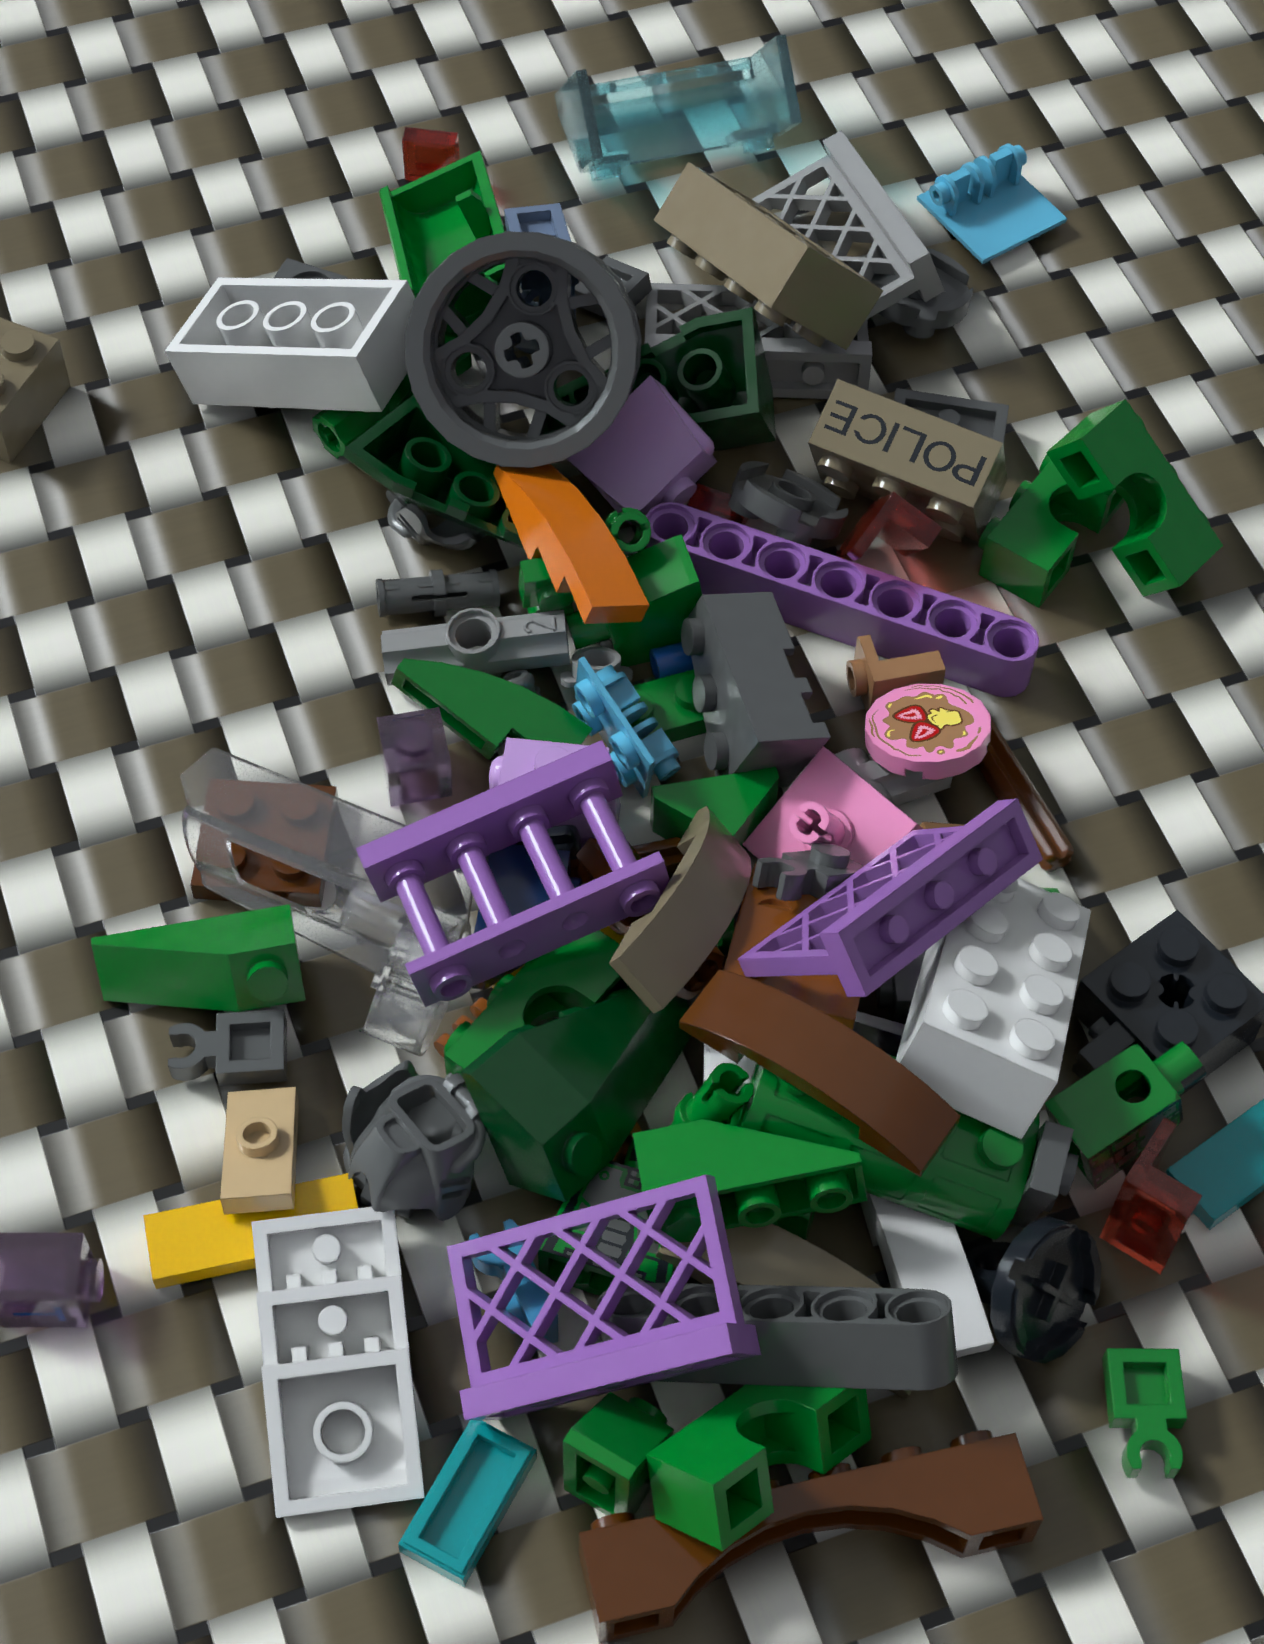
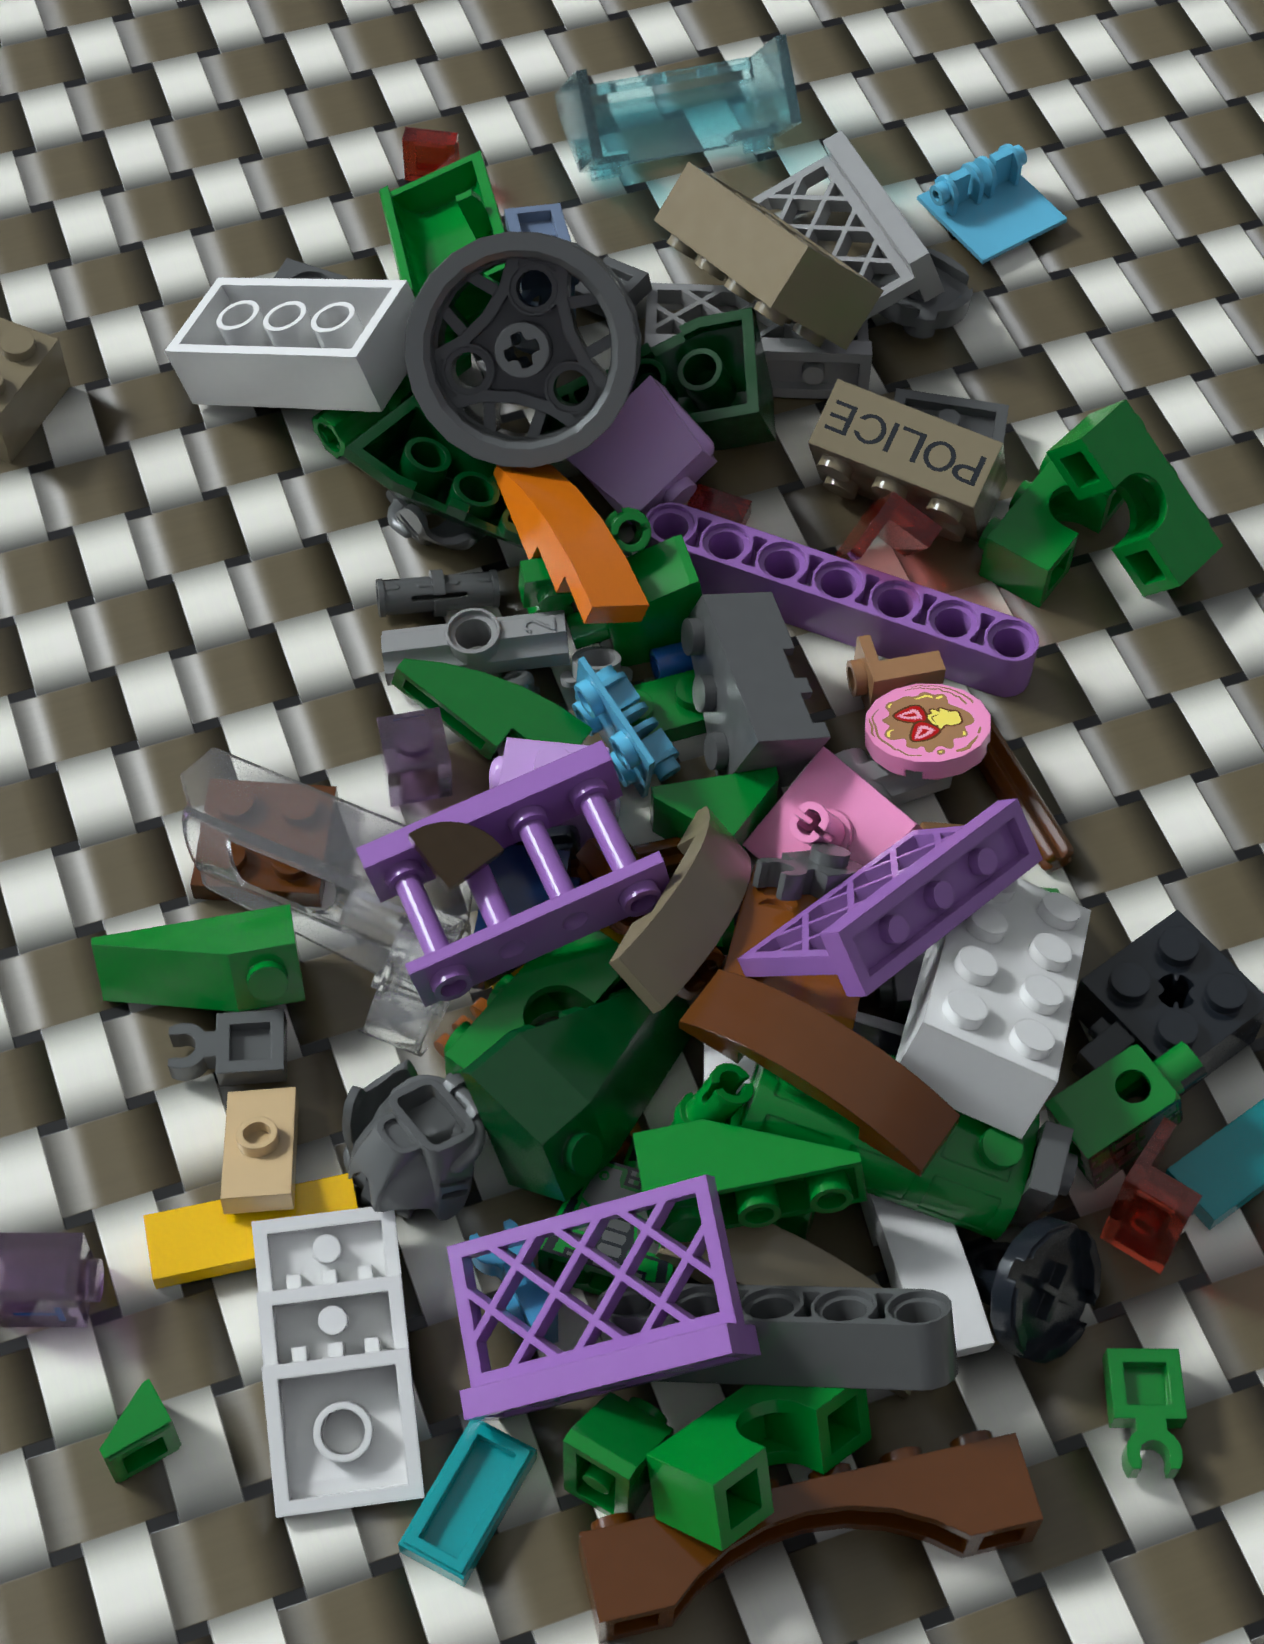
(140, 1435): none -> green slope
(454, 850): none -> dark brown tile
(793, 504): dark grey plate -> none

